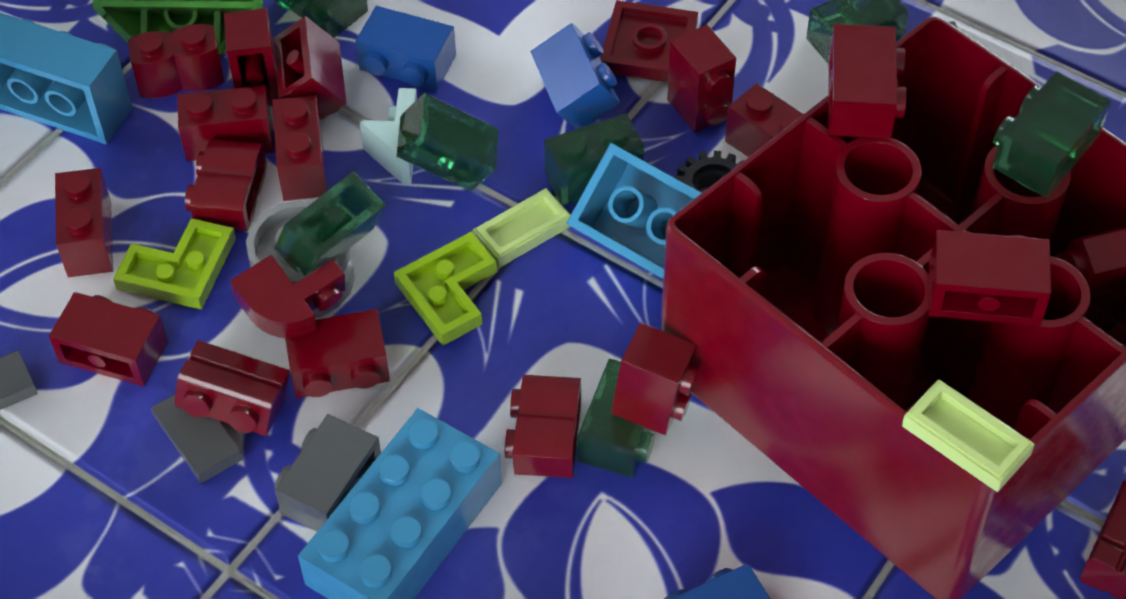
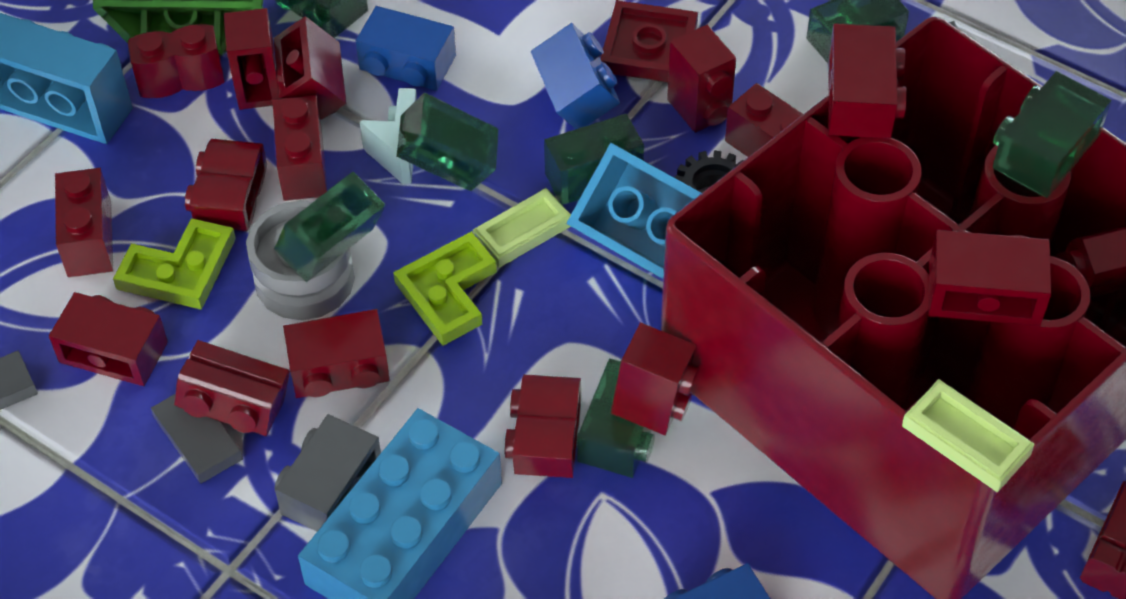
(224, 115): dark red brick -> none
(286, 307): dark red brick -> none

